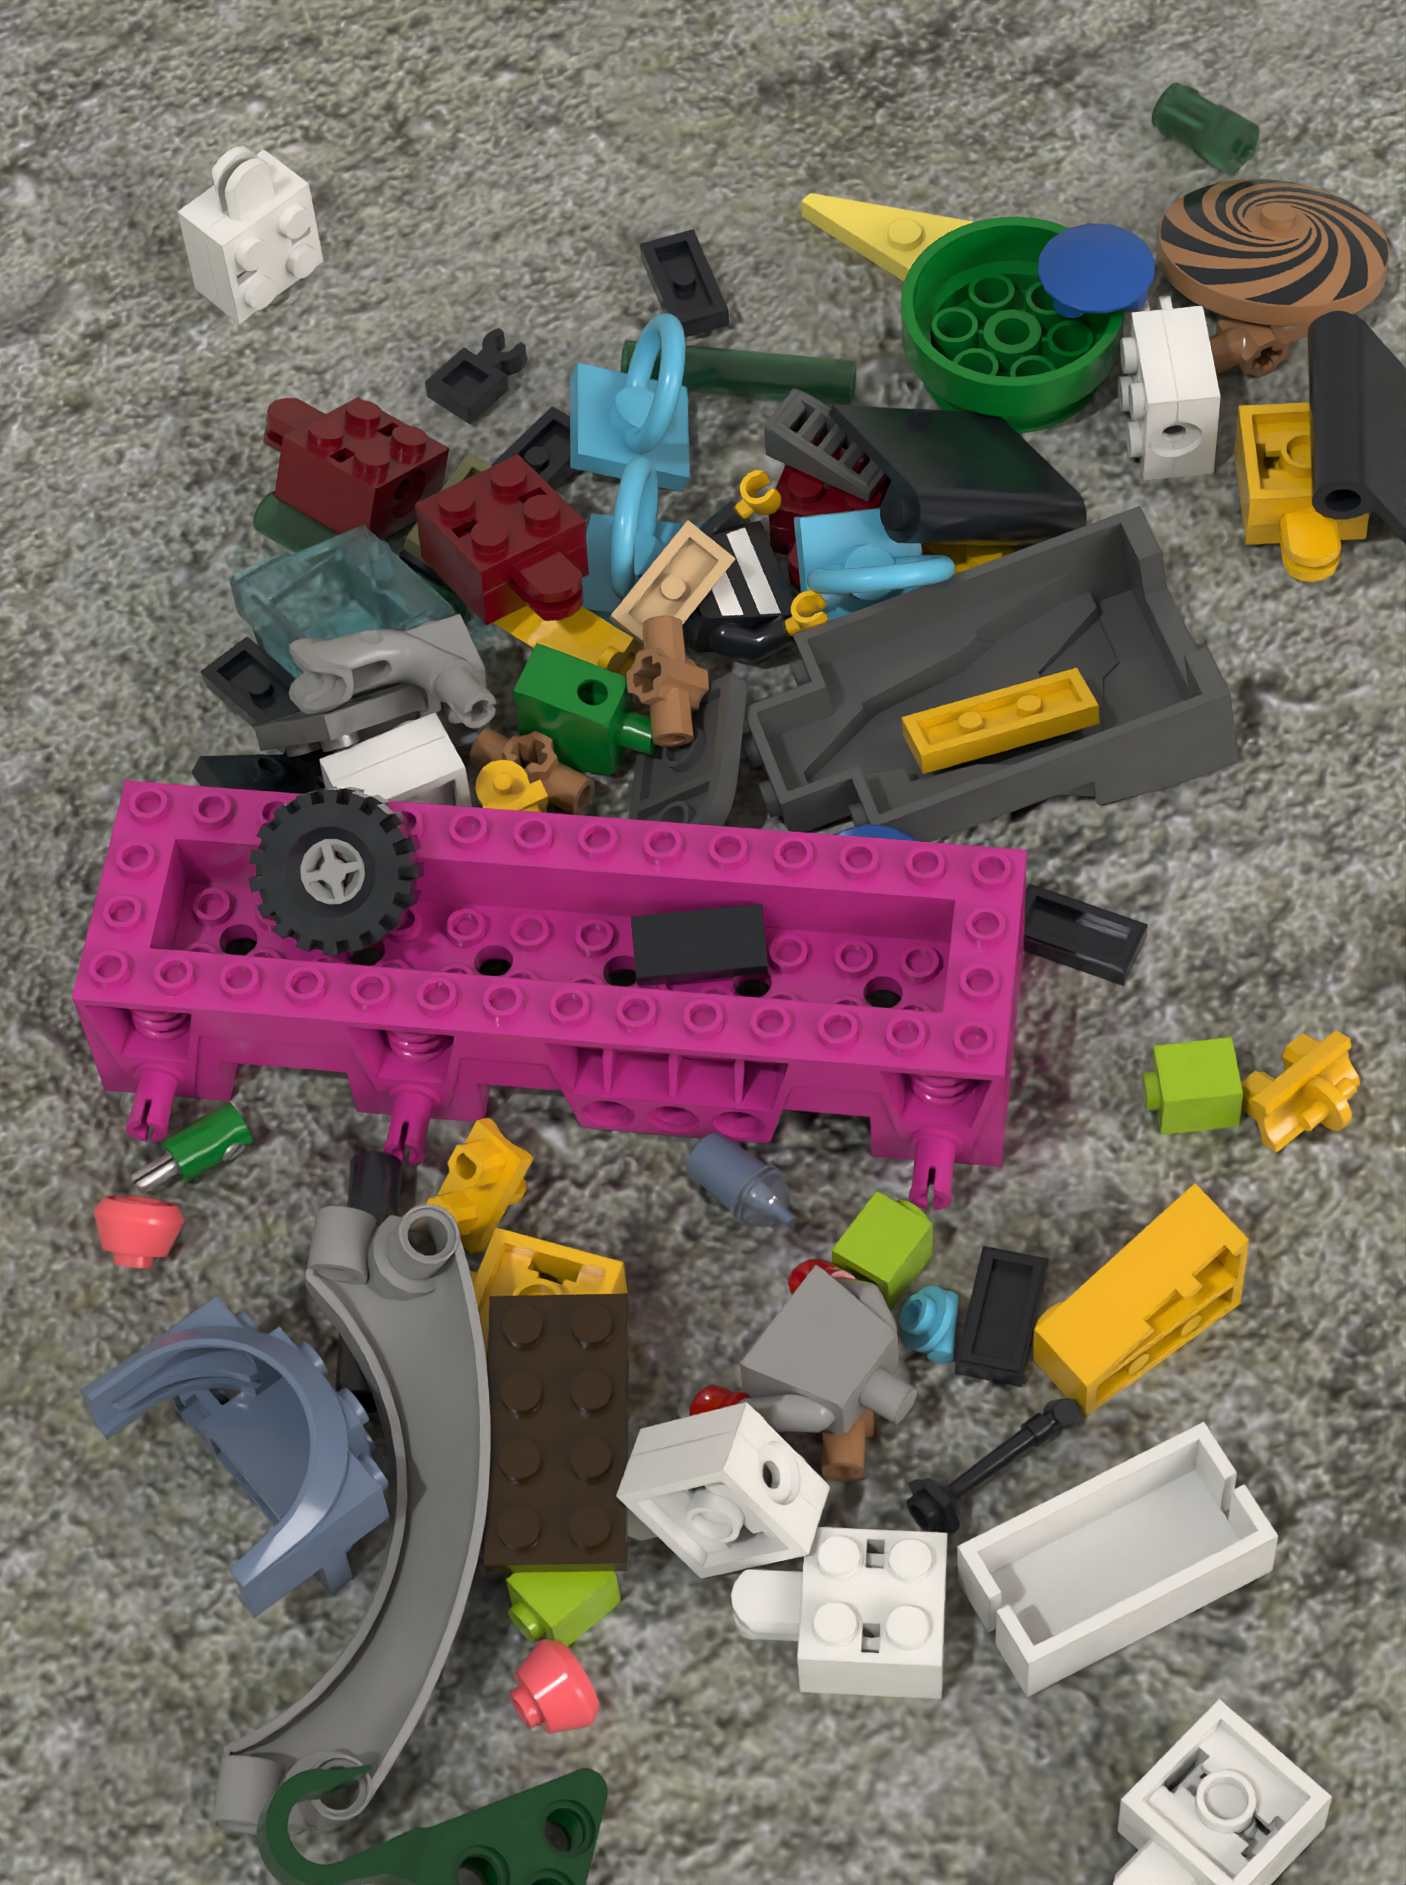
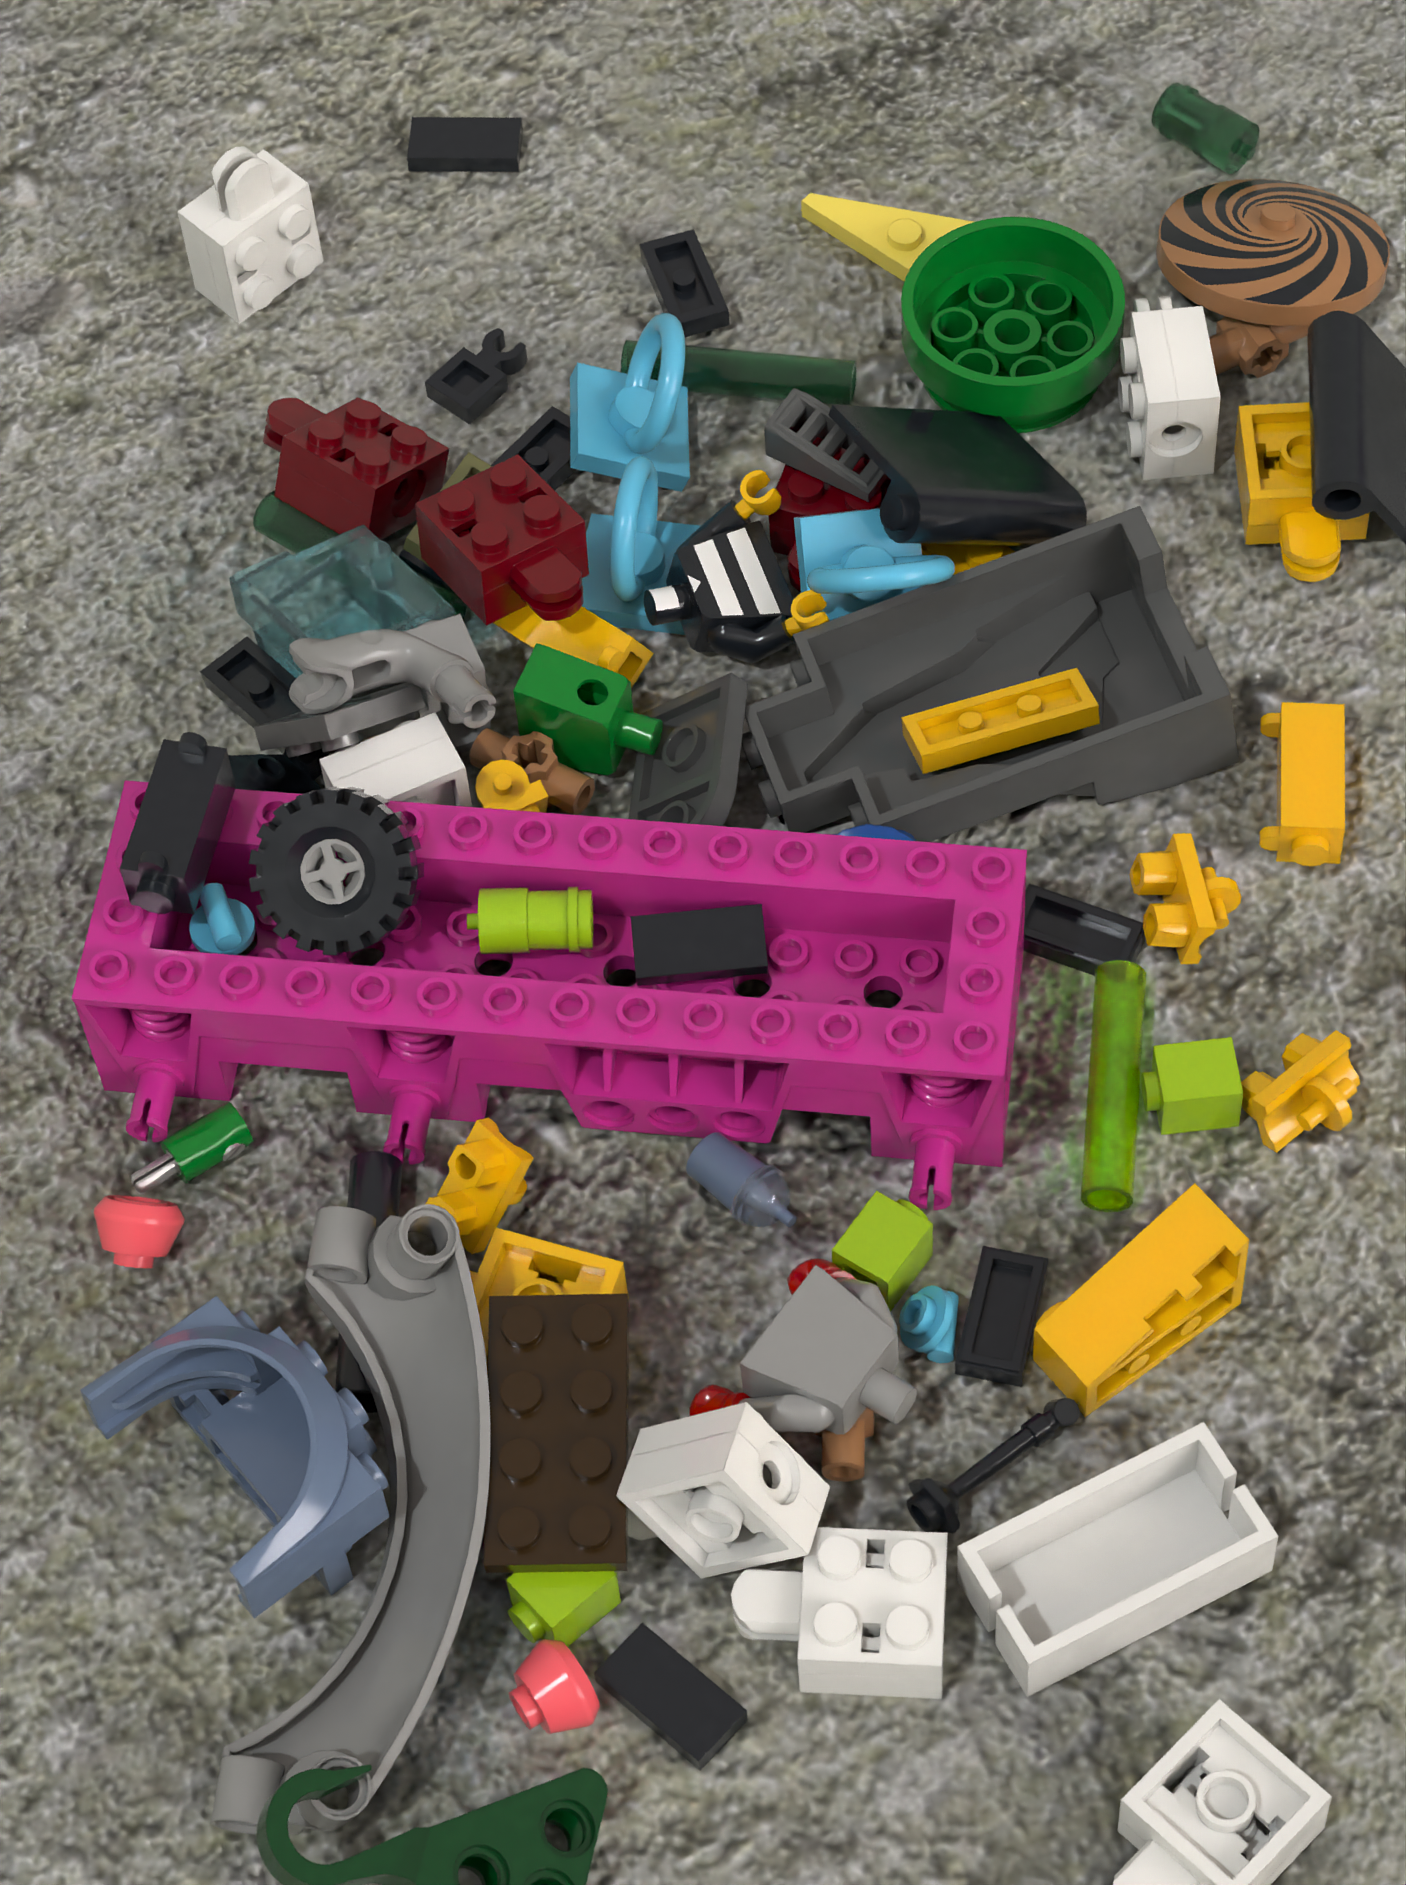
(178, 826): none -> black brick
(221, 923): none -> medium azure plate
(465, 144): none -> black tile
(533, 920): none -> lime piece
(667, 681): medium nougat axle -> none
(671, 1696): none -> black tile
(674, 581): tan plate -> none
(1096, 270): blue dish -> none
(1113, 1087): none -> clear neon green piece
(1192, 897): none -> yellow hips
(1308, 783): none -> yellow brick

